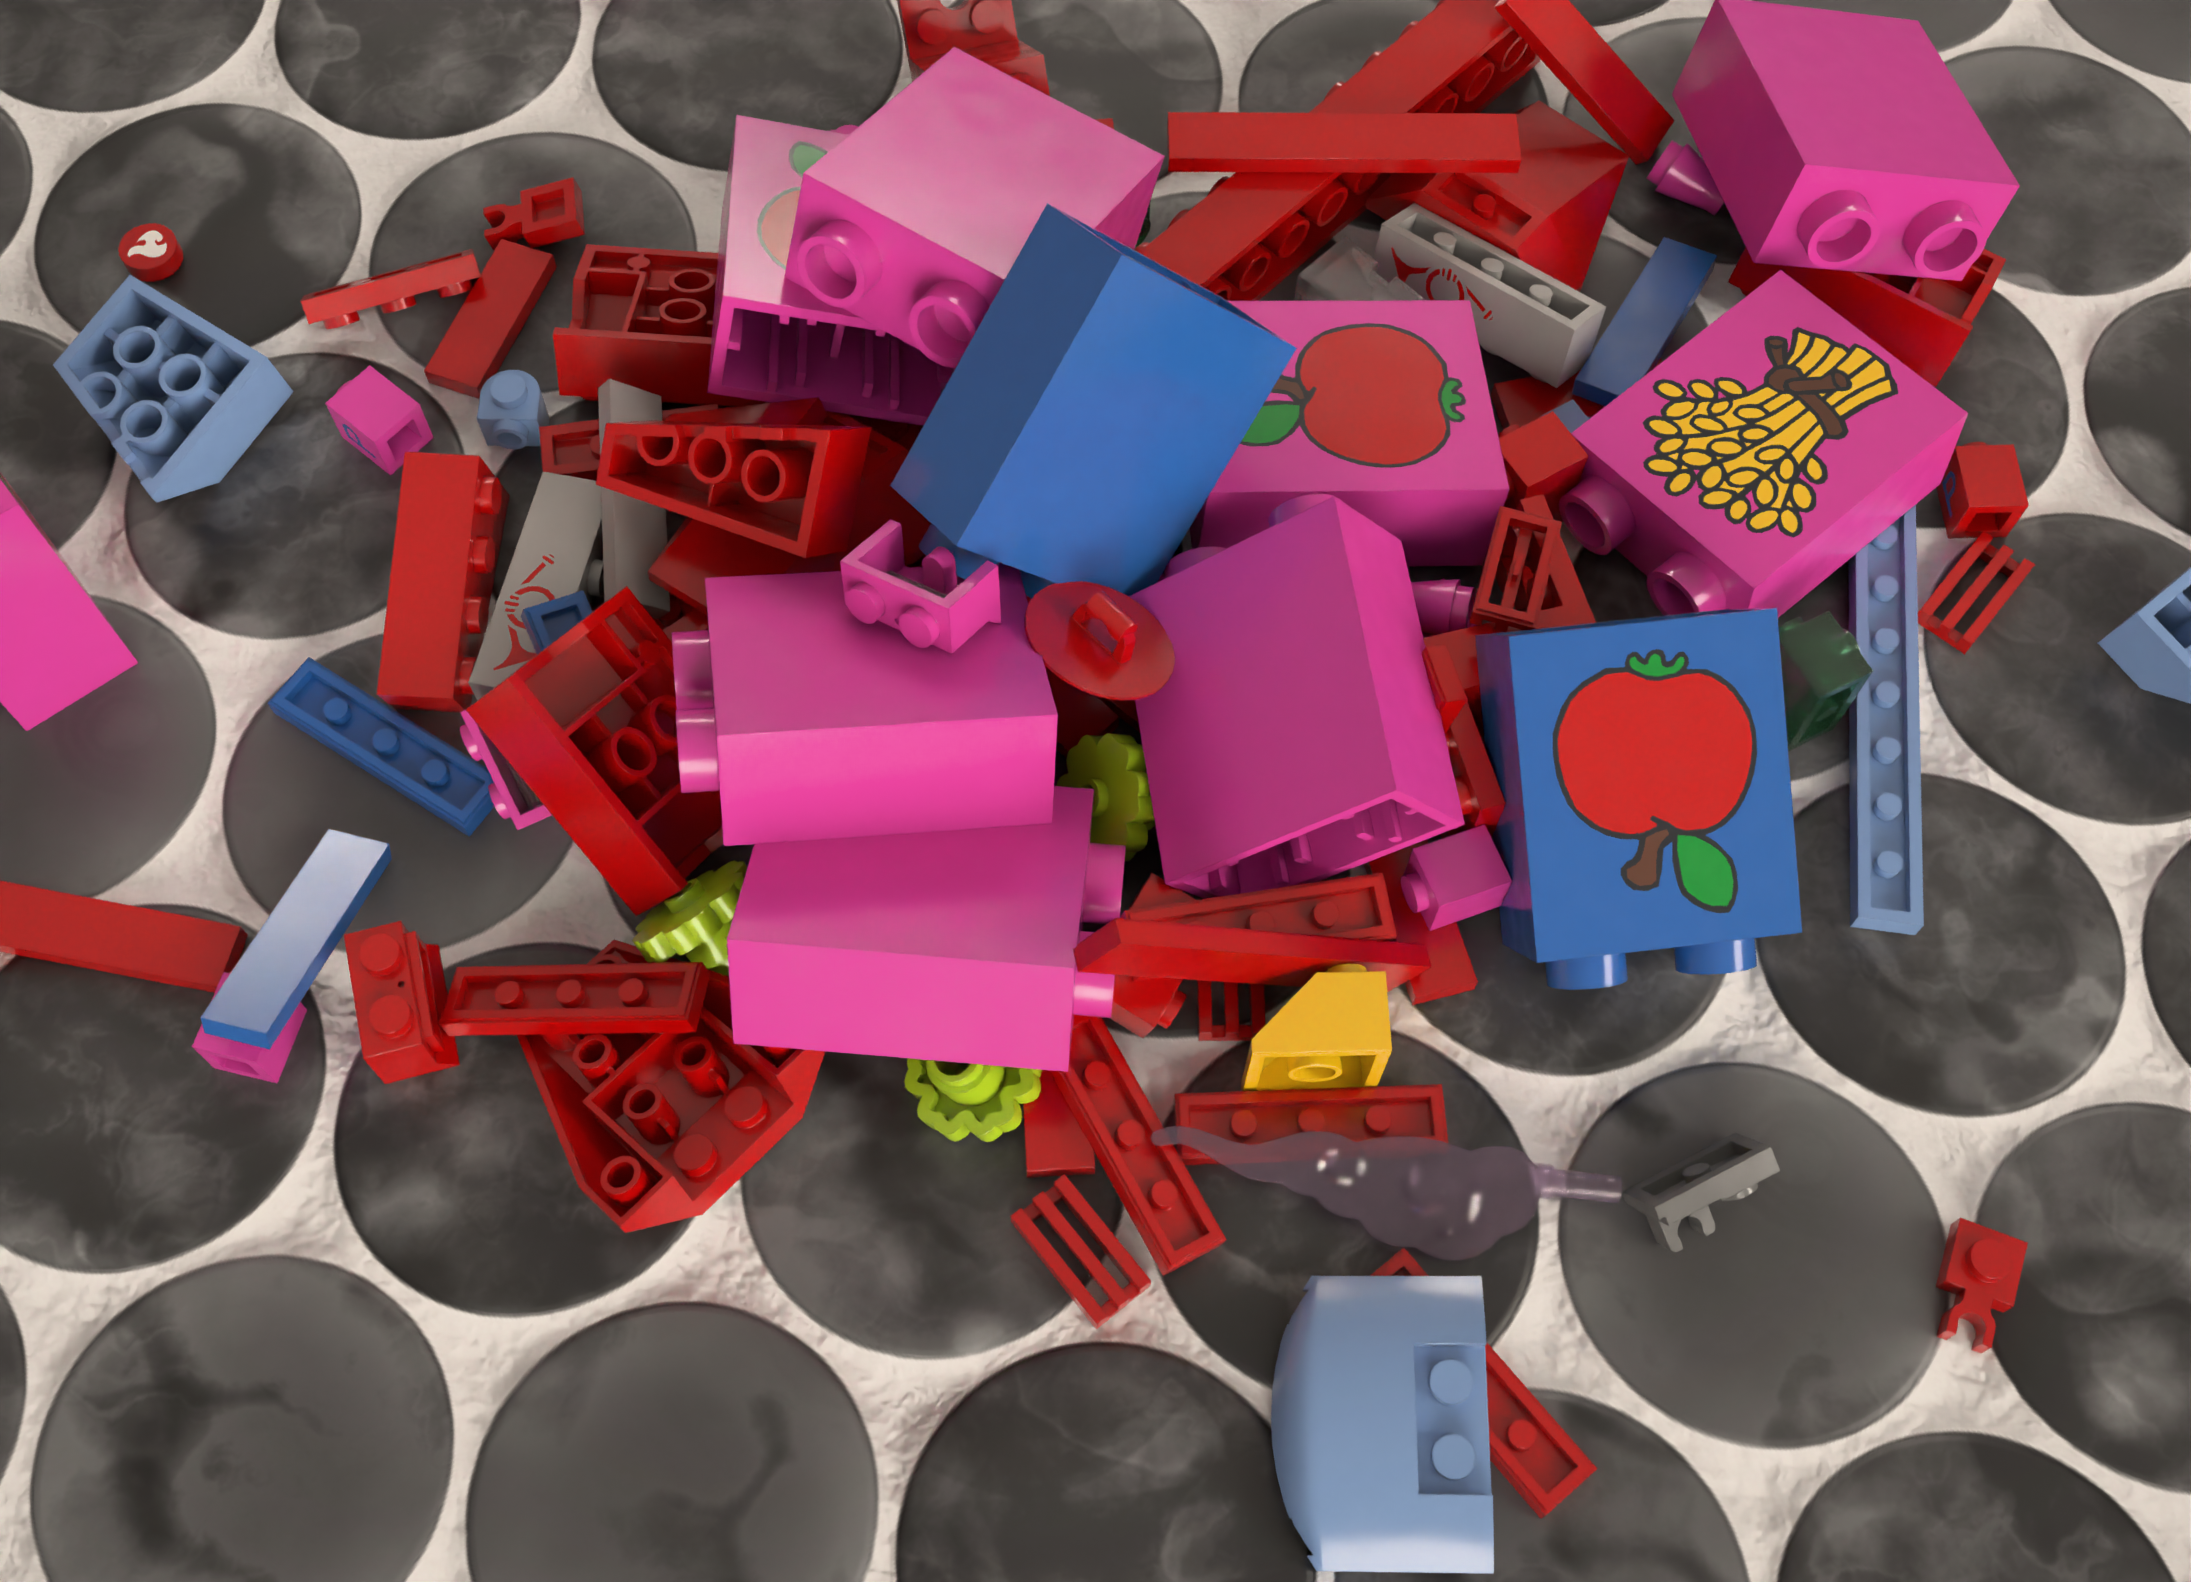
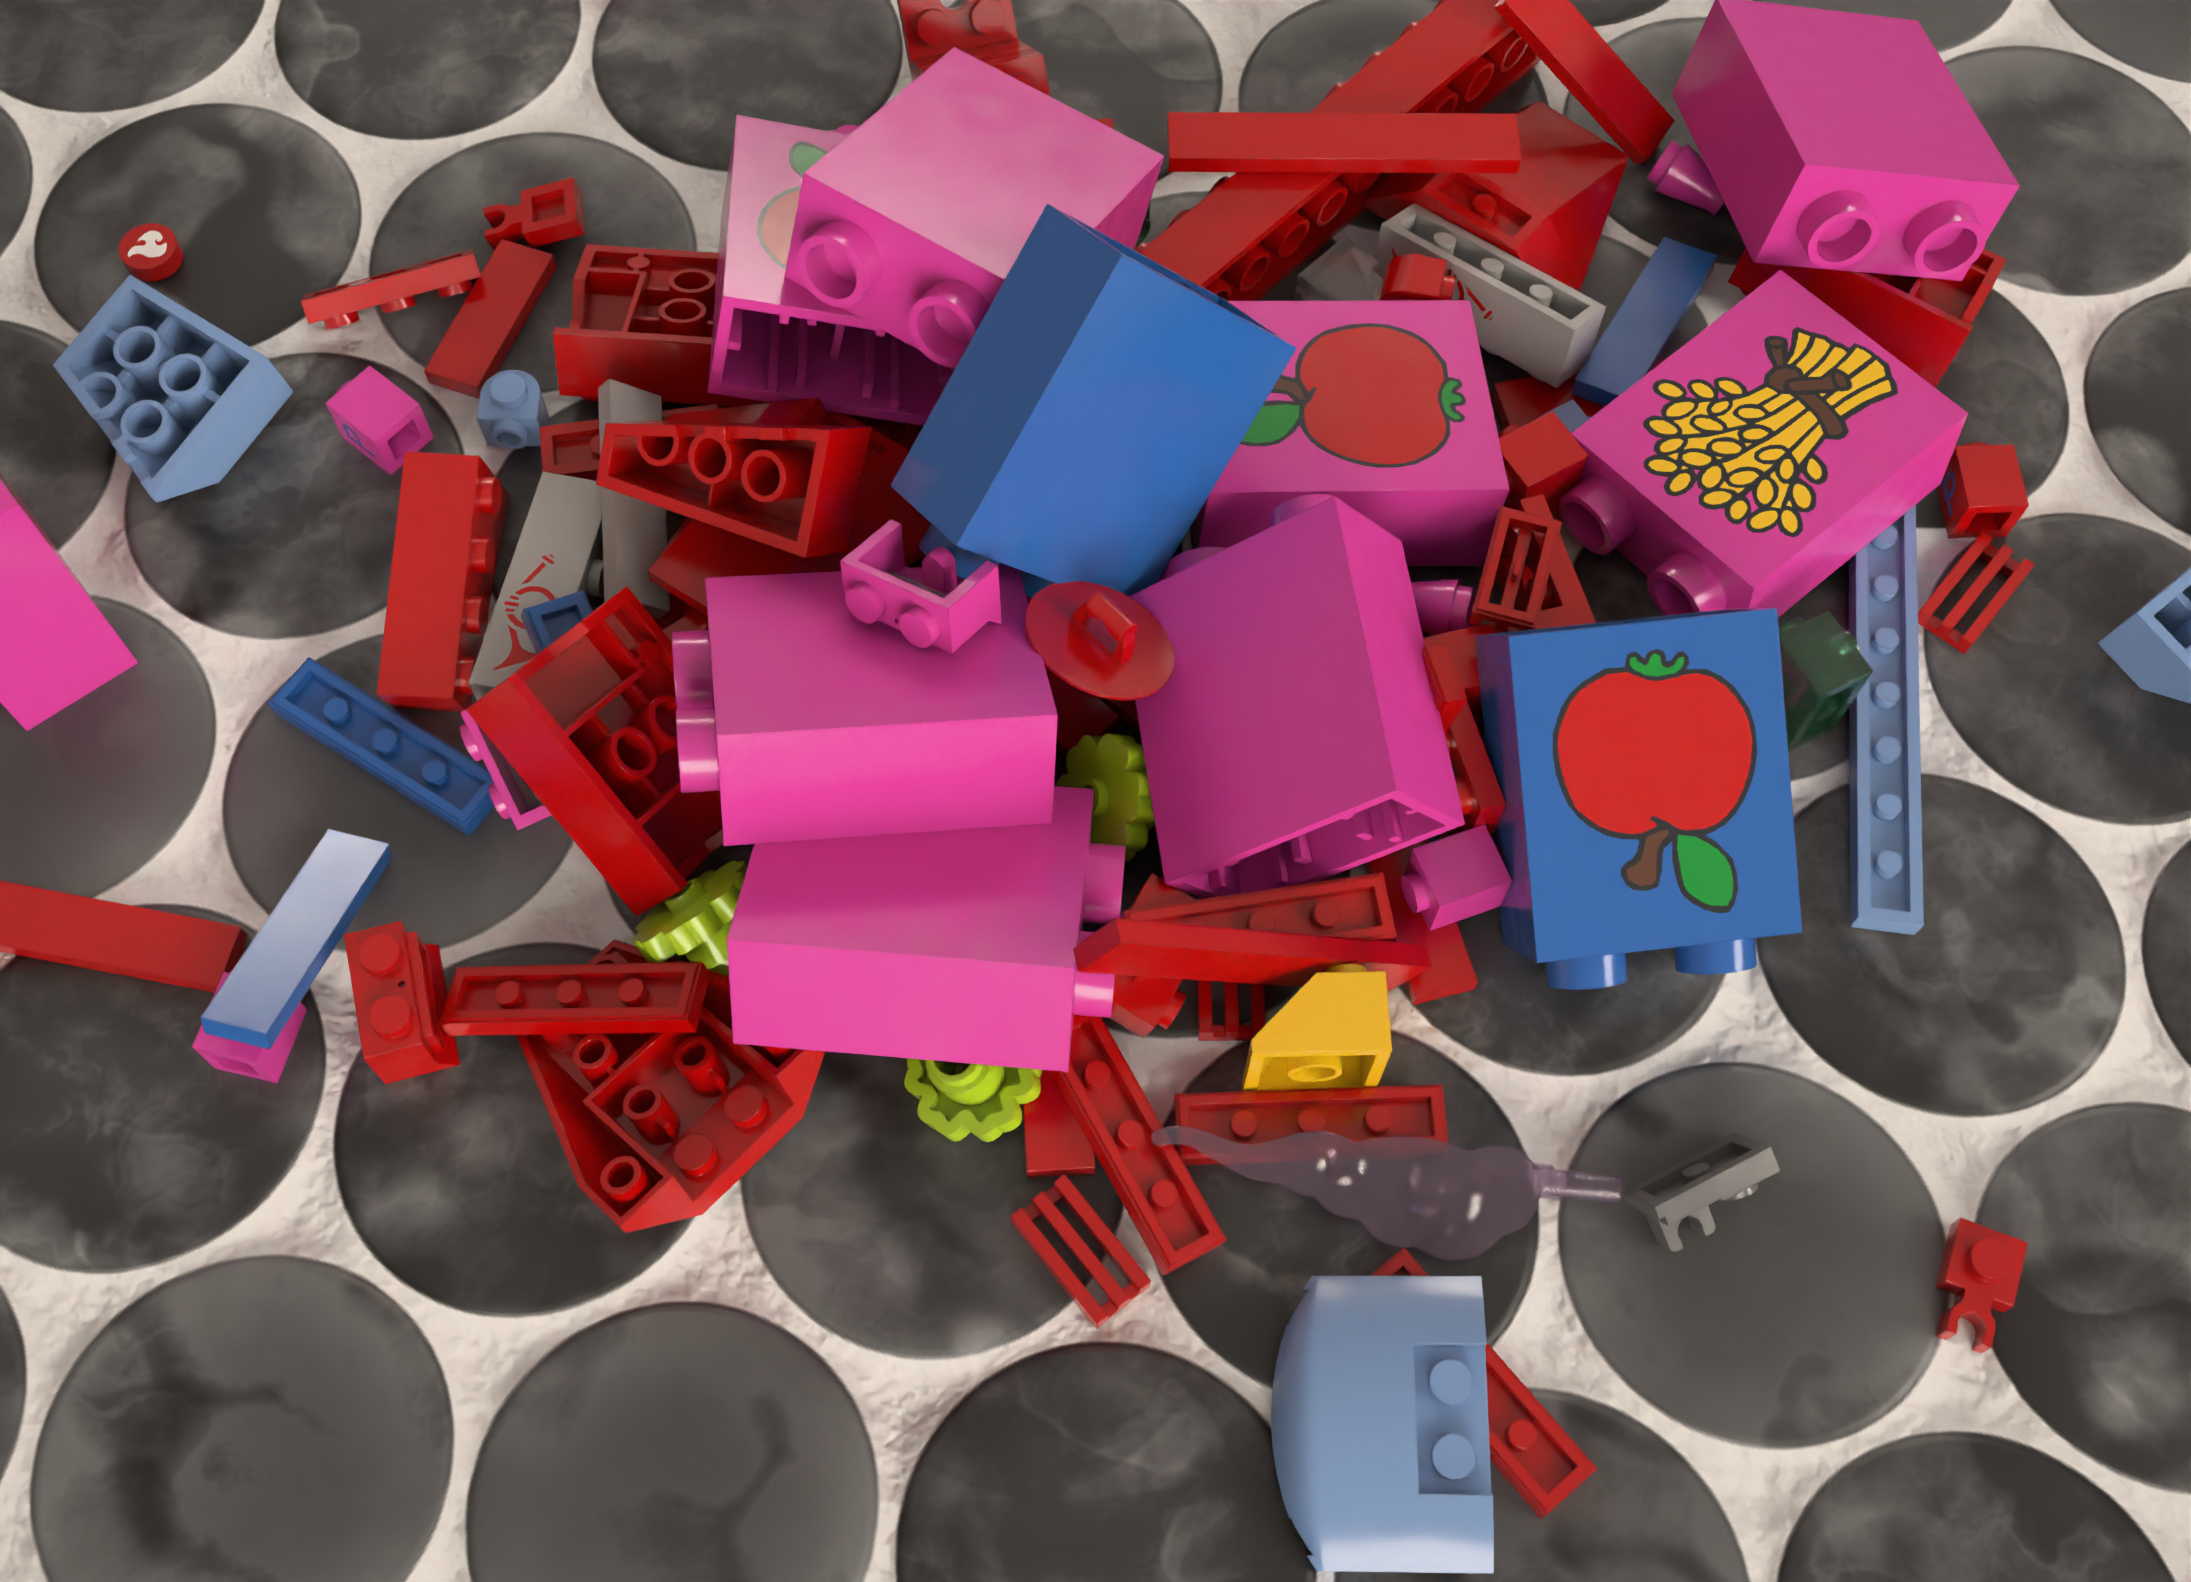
(1416, 278): none -> red plate

